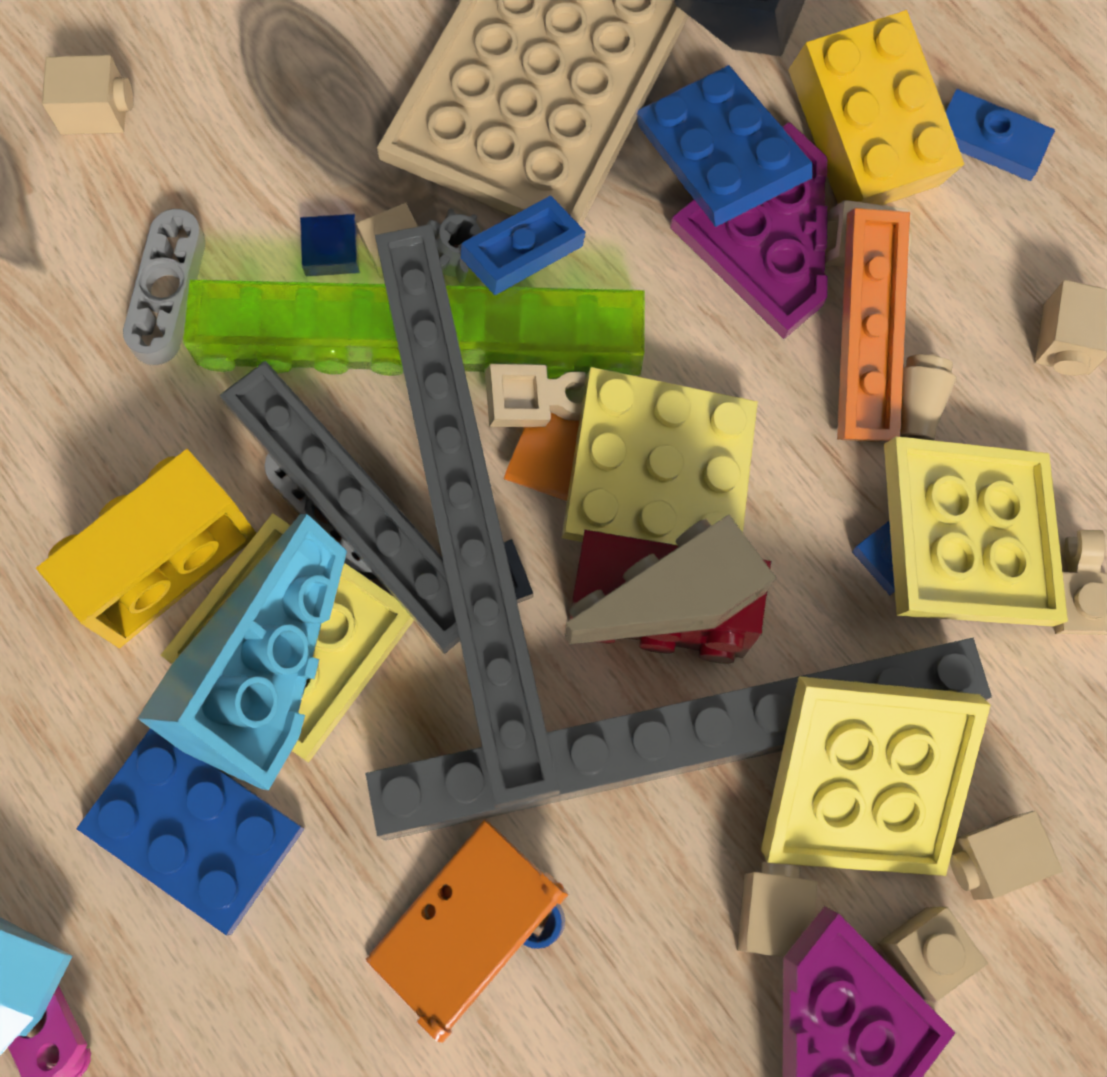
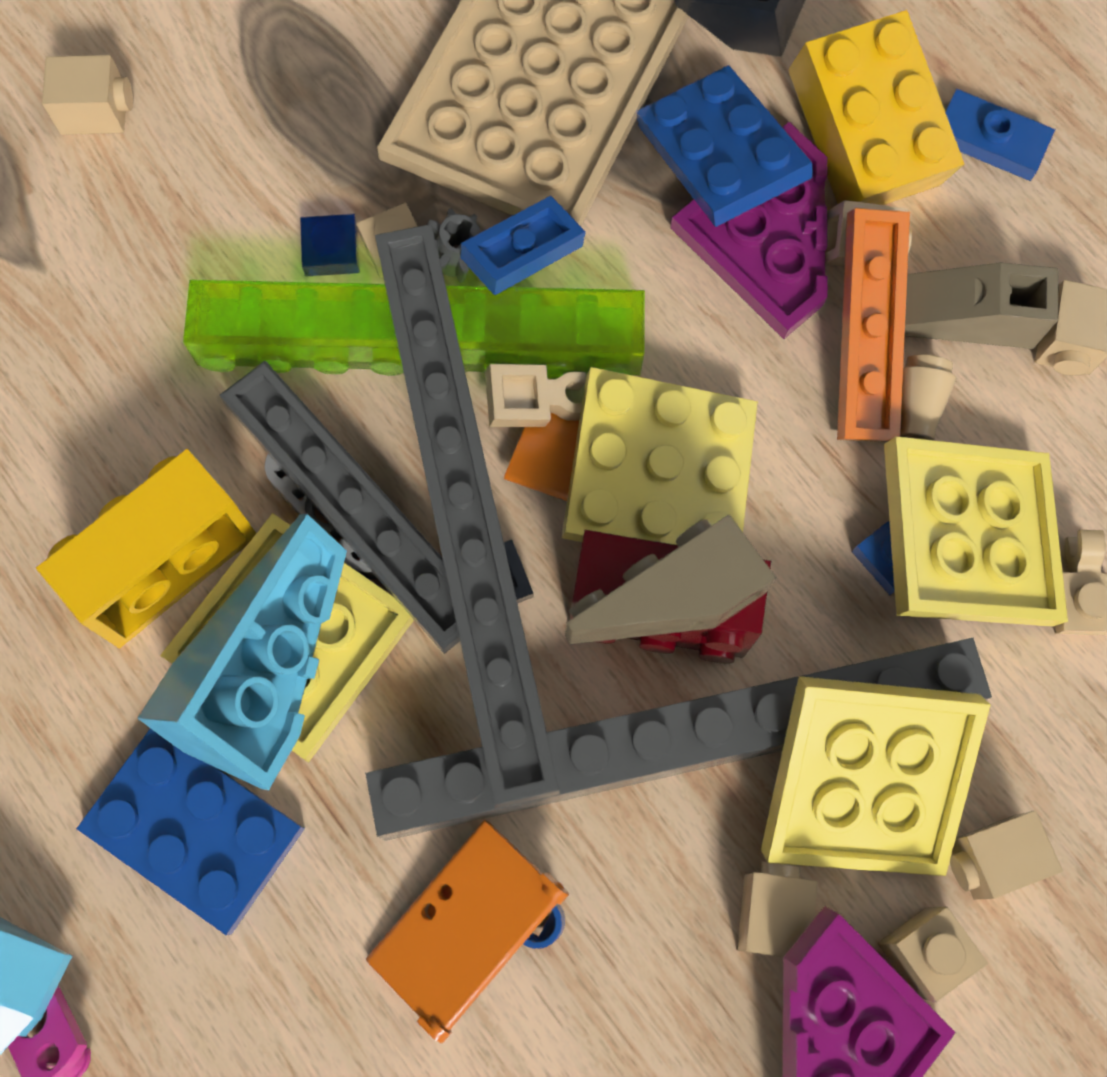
(157, 263): light grey beam -> none
(983, 304): none -> dark tan slope

